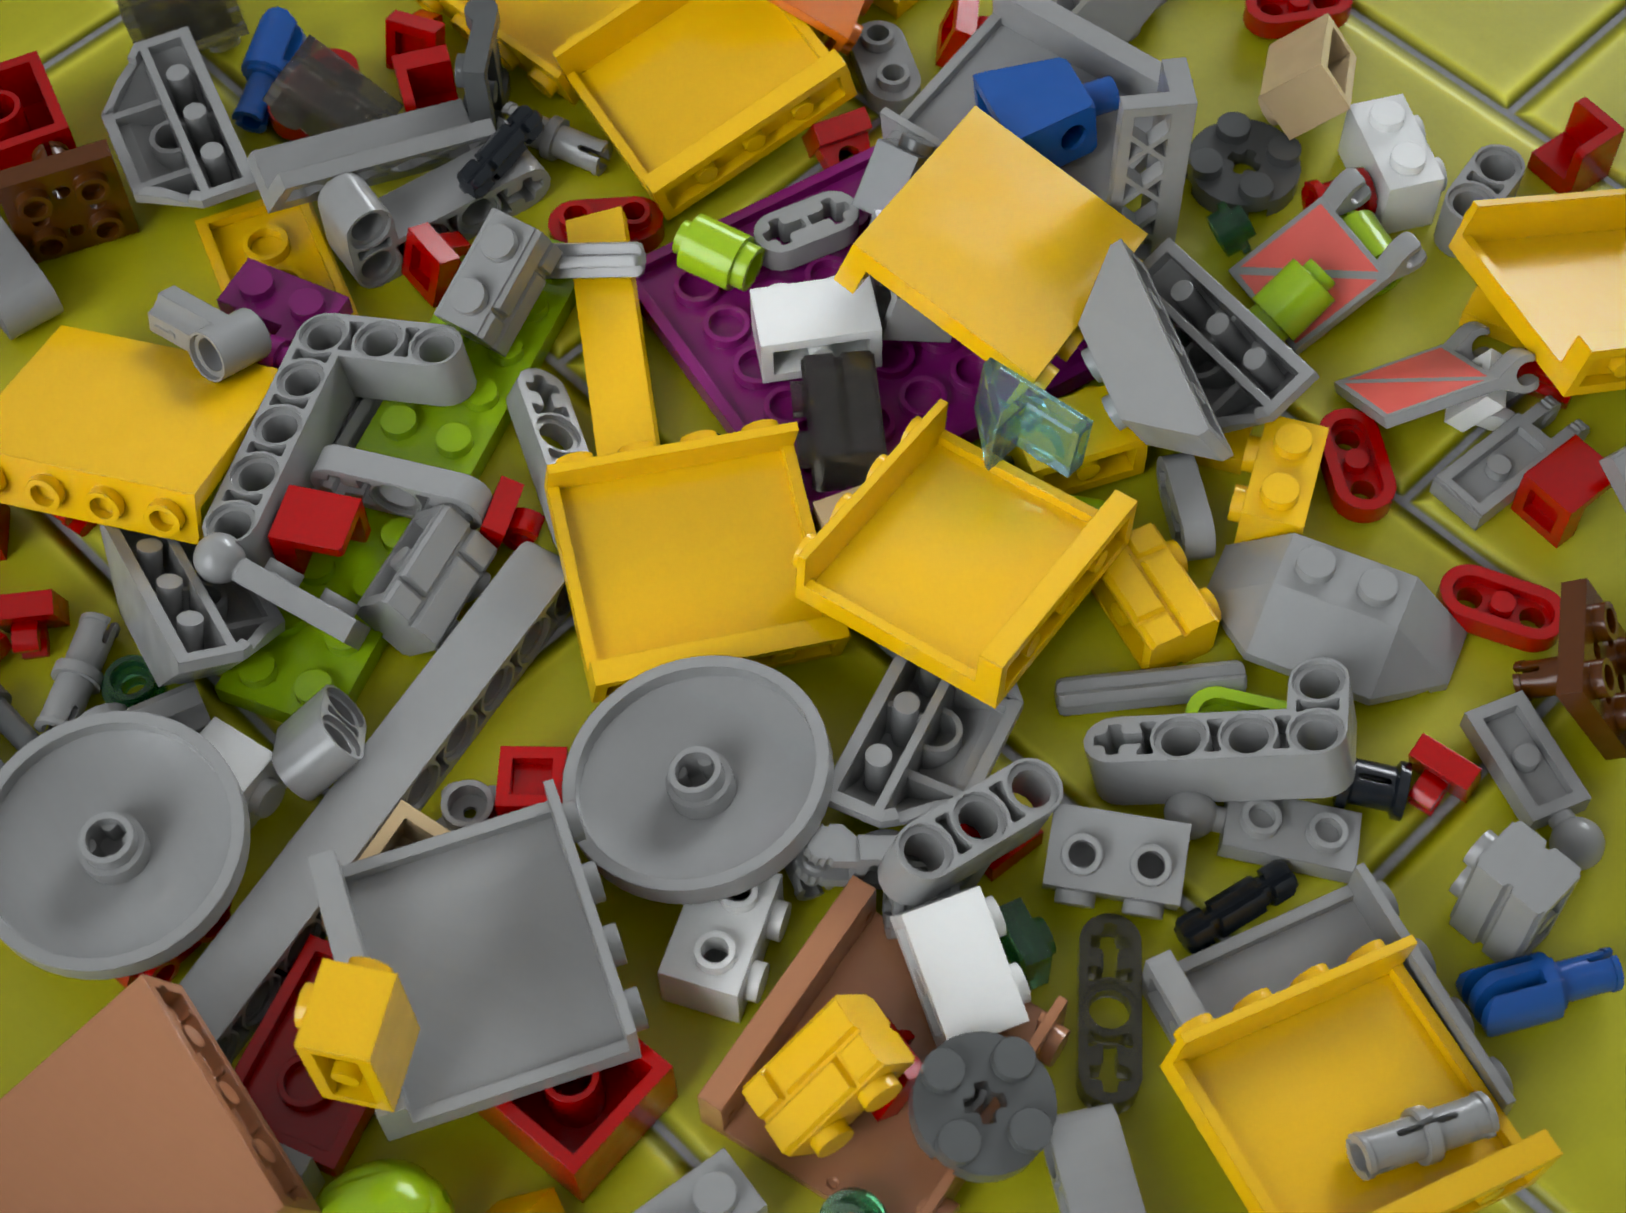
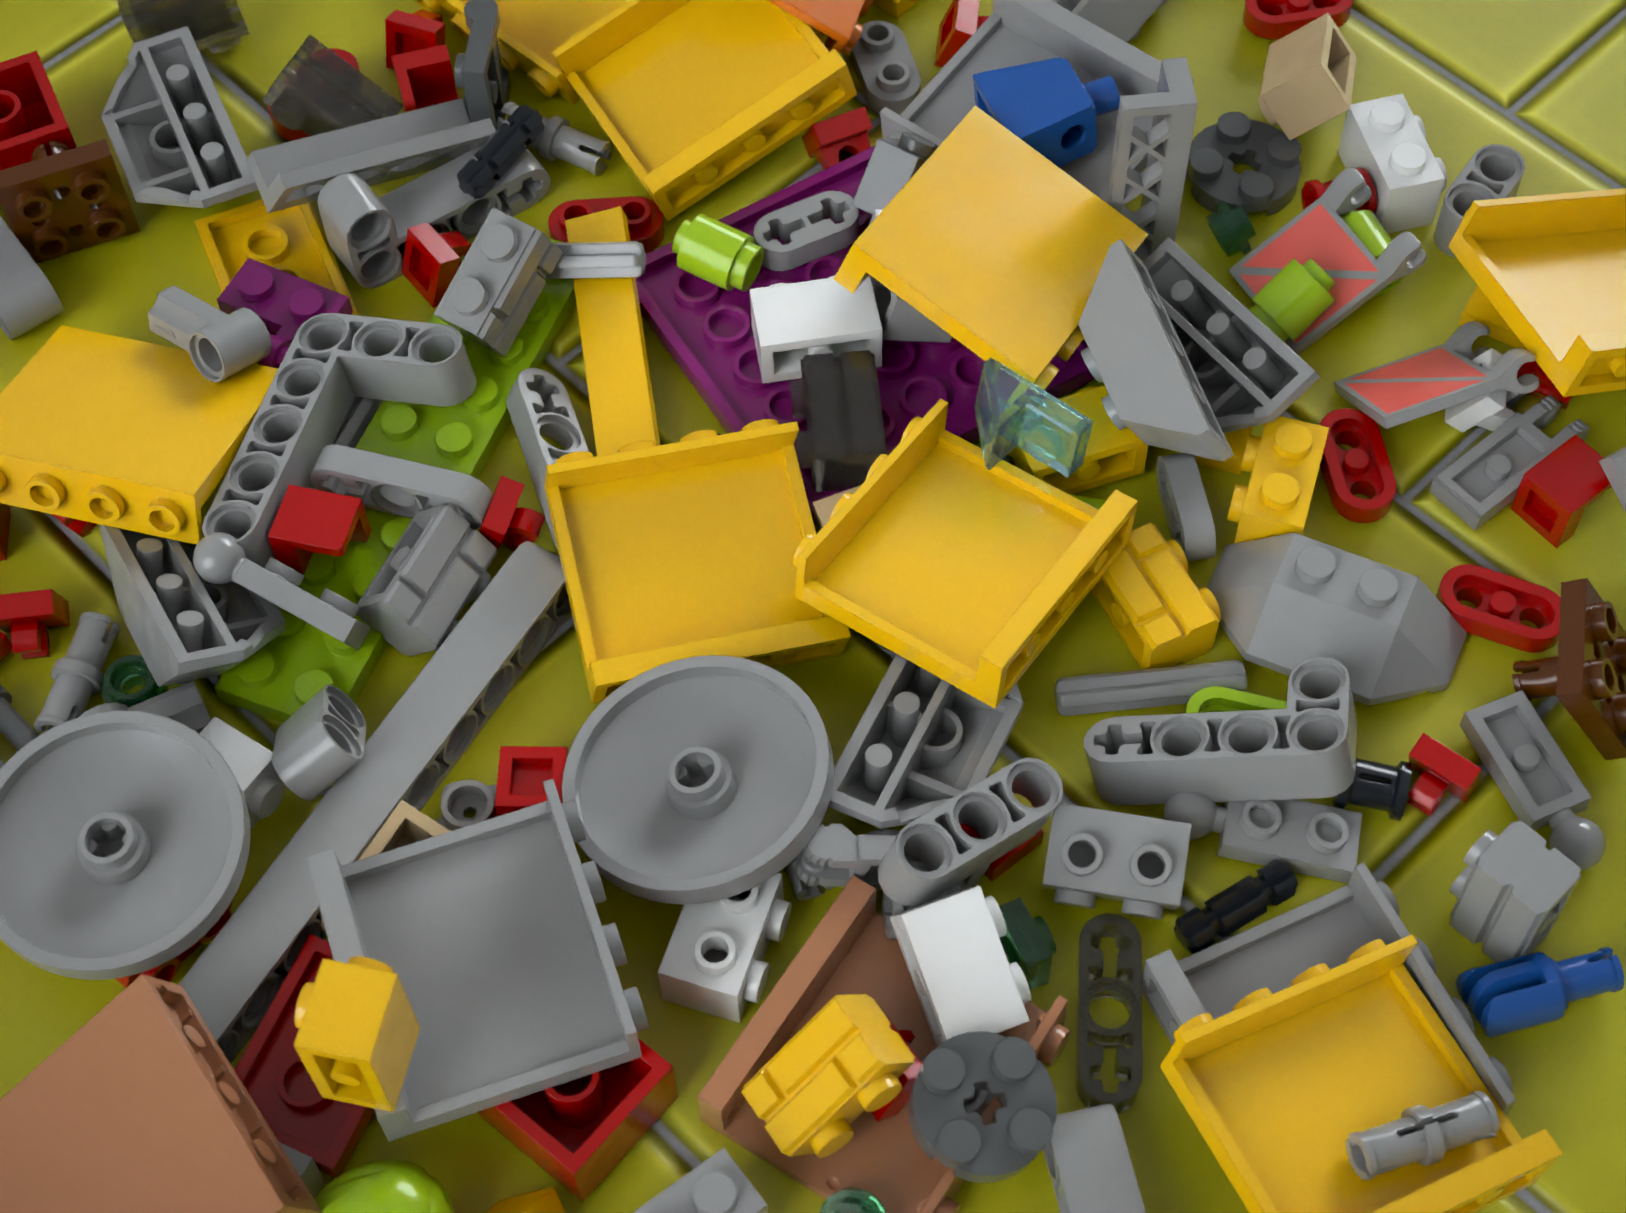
(269, 52): blue arm -> none
(1581, 152): red panel -> none

